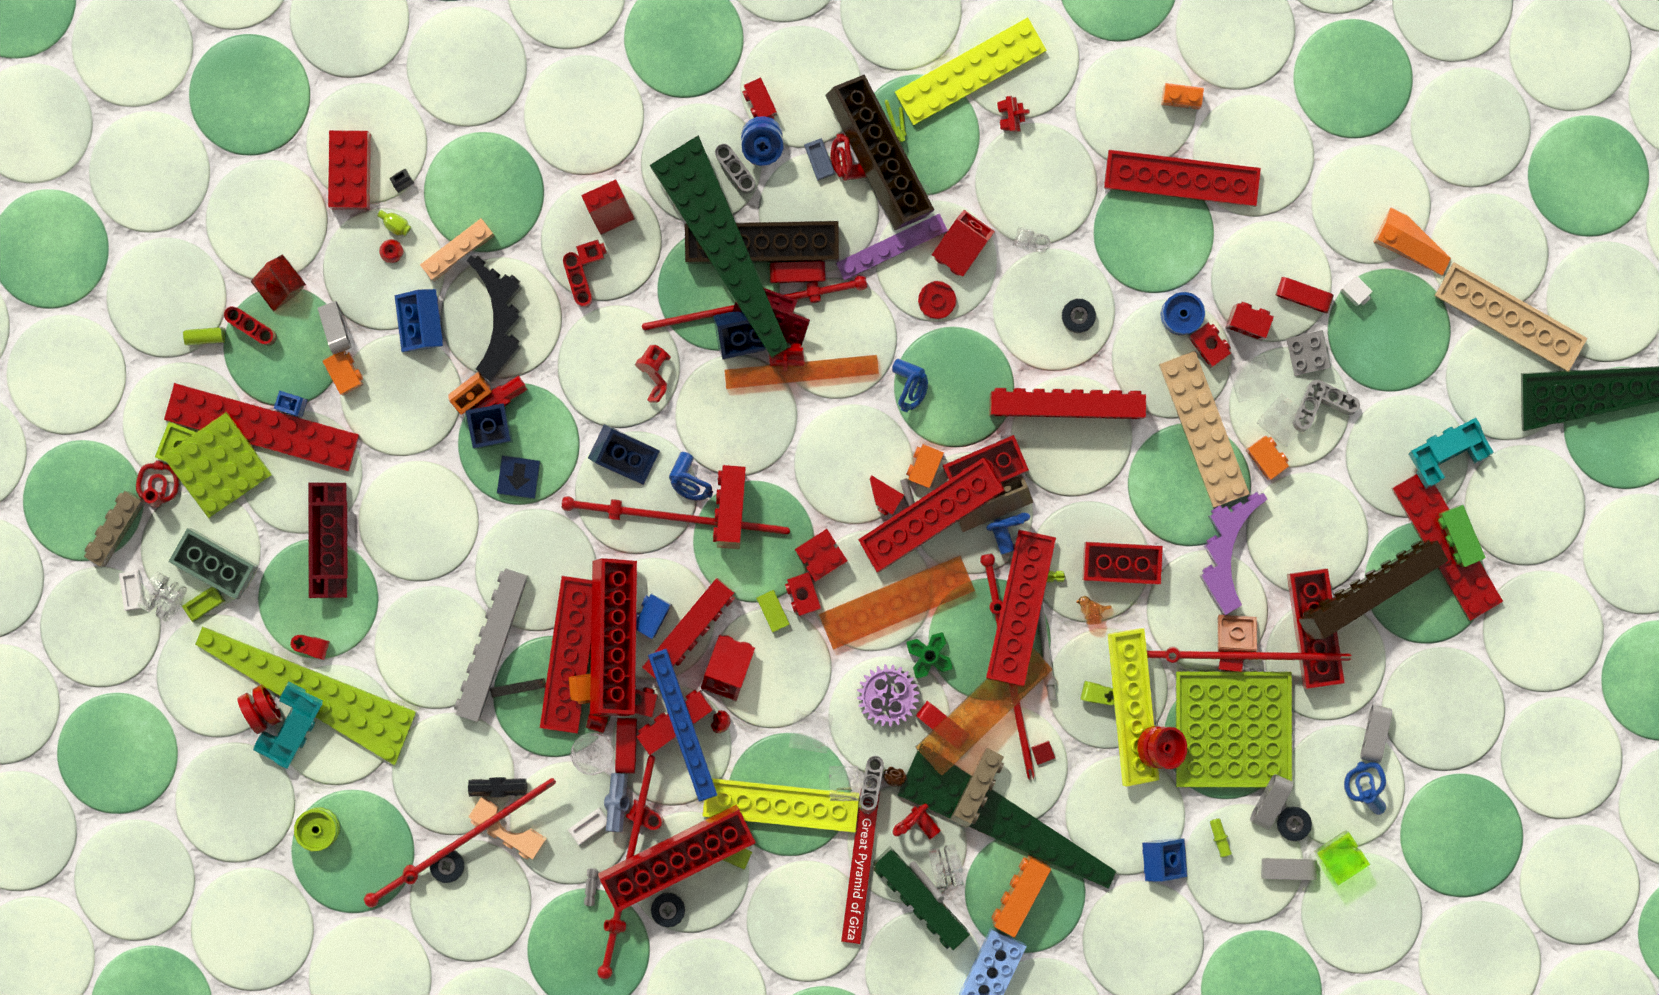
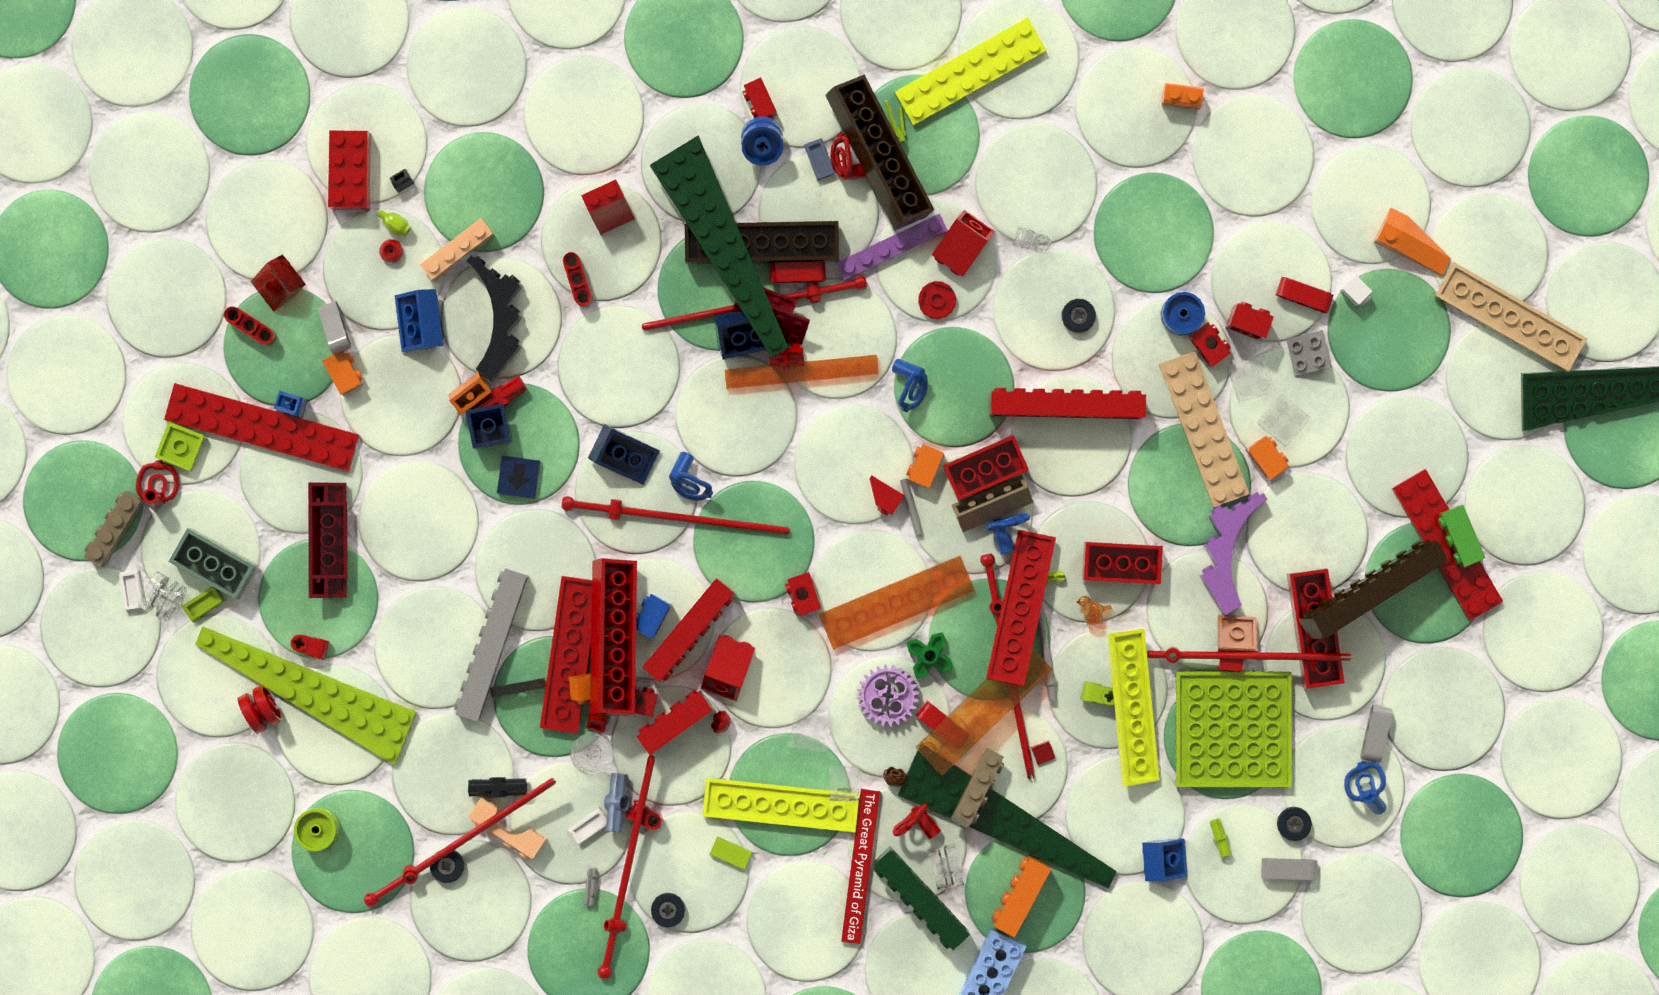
(204, 336): lime brick -> none
(217, 465): lime plate -> none
(293, 731): teal bracket -> none
(584, 249): red brick -> none
(626, 745): red beam -> none
(651, 367): red piece -> none
(676, 858): red brick -> none
(682, 725): blue tile -> none
(730, 508): red brick -> none
(732, 159): light grey beam -> none
(773, 611): lime tile -> none
(821, 555): red piece -> none
(875, 775): light grey beam -> none
(926, 881): light grey bar -> none
(931, 514): red plate -> none
(1015, 114): red hips -> none
(1162, 747): red wheel -> none
(1182, 178): red plate -> none
(1271, 801): light grey beam -> none
(1322, 396): light grey beam -> none
(1341, 858): clear neon green piece -> none
(1452, 443): teal bracket -> none

